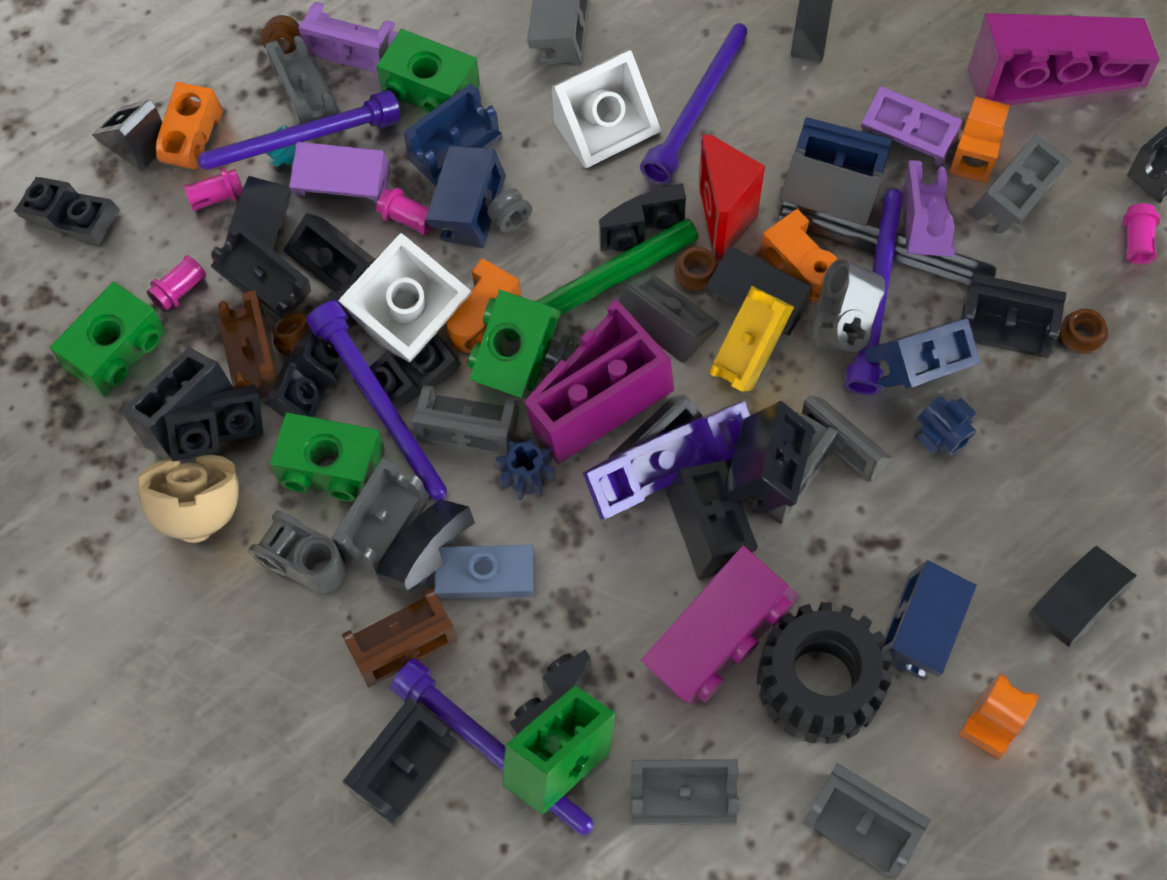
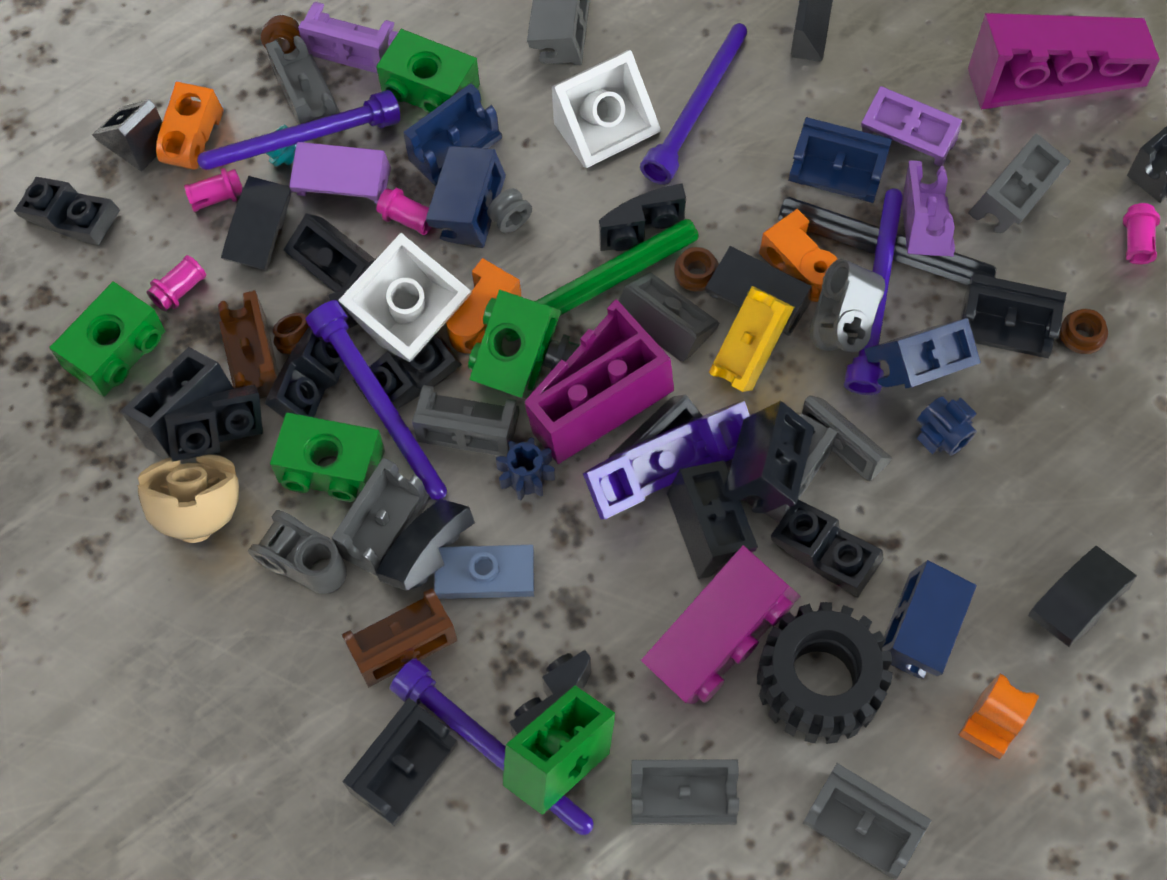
(255, 266): black hinge -> none
(728, 192): red slope -> none
(826, 549): none -> black slope
(830, 189): dark grey hinge -> none
(980, 139): orange leg -> none

